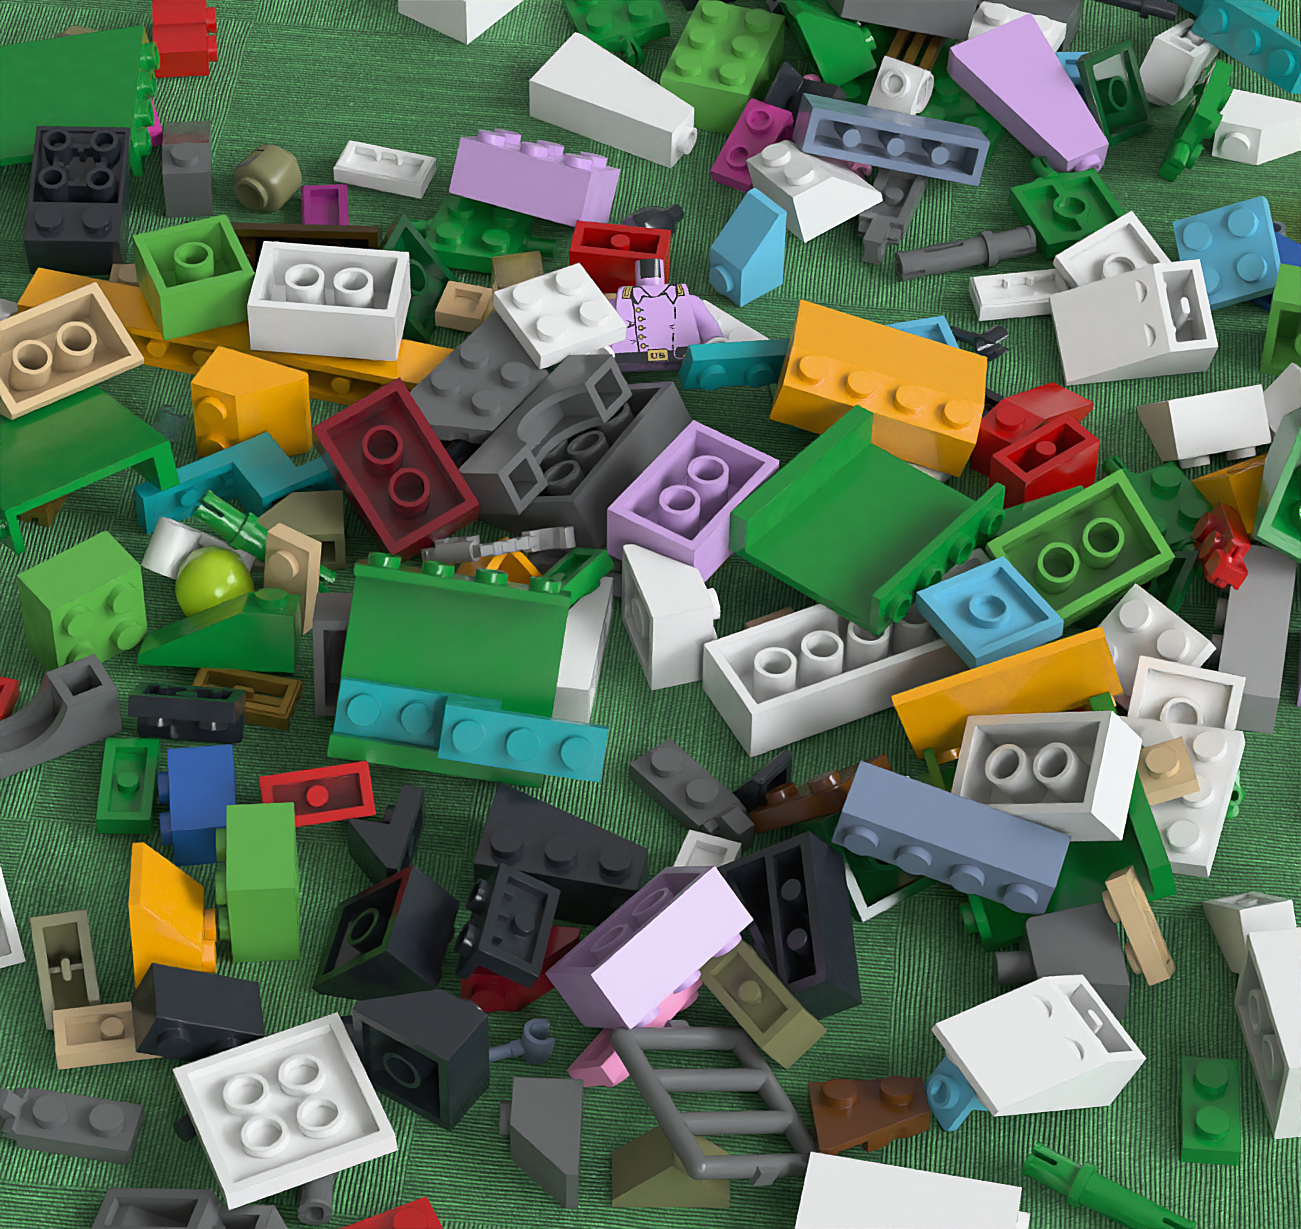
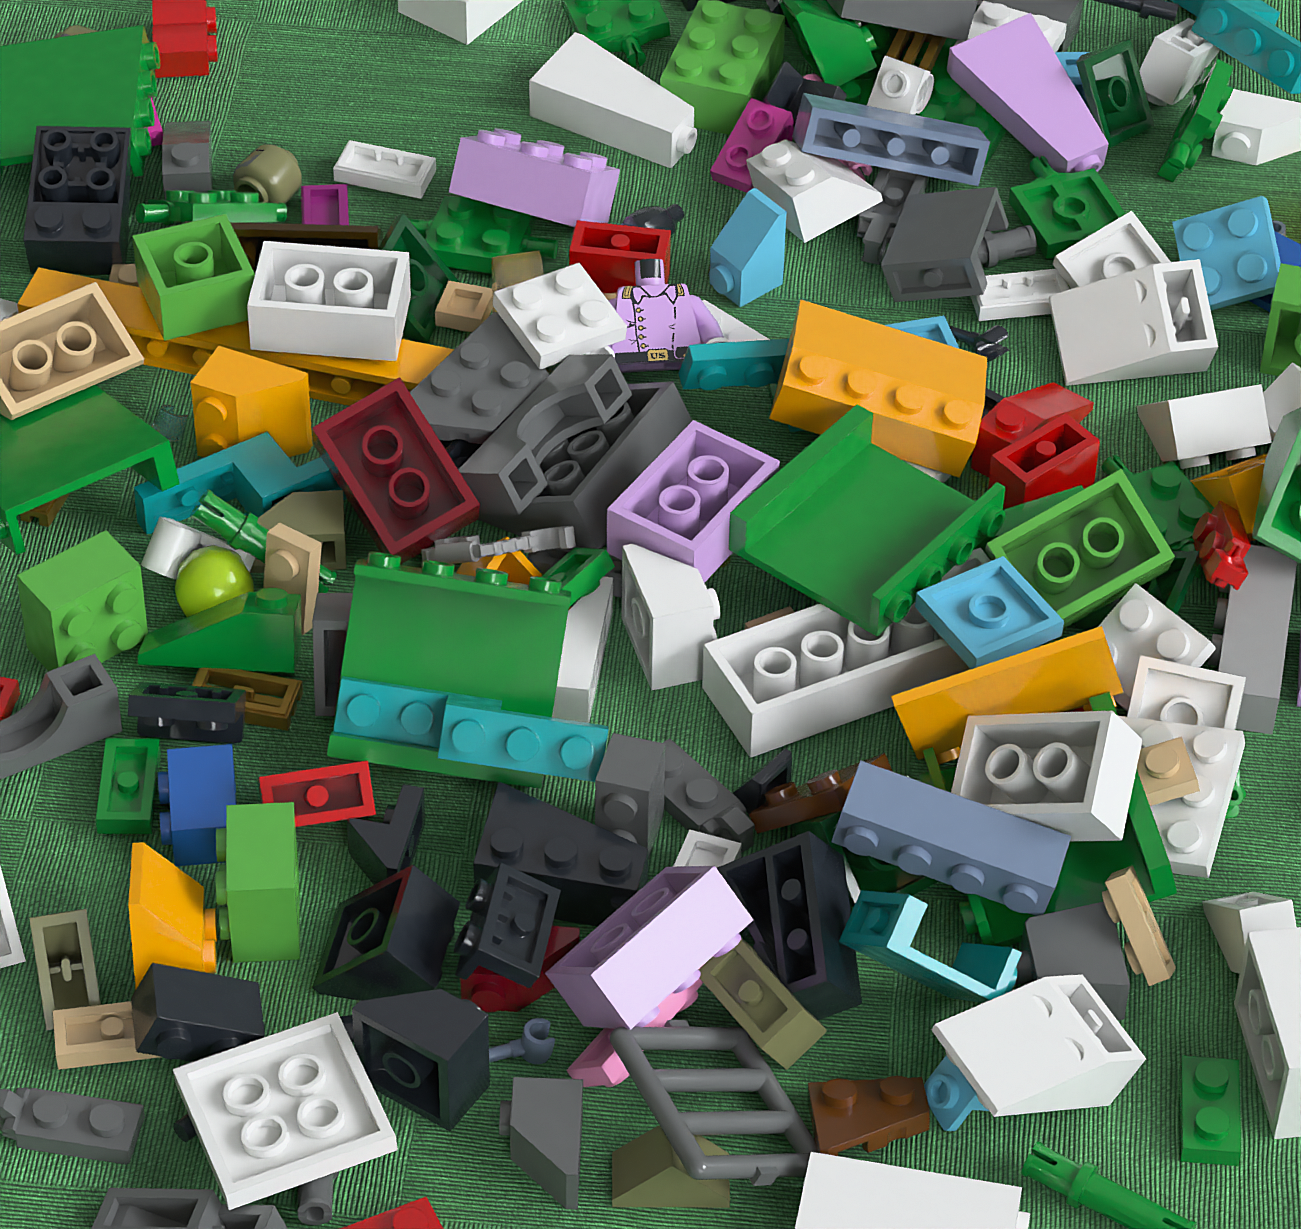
(194, 206): none -> green plate
(631, 789): none -> dark grey brick
(884, 929): none -> teal panel
(939, 242): none -> dark grey panel

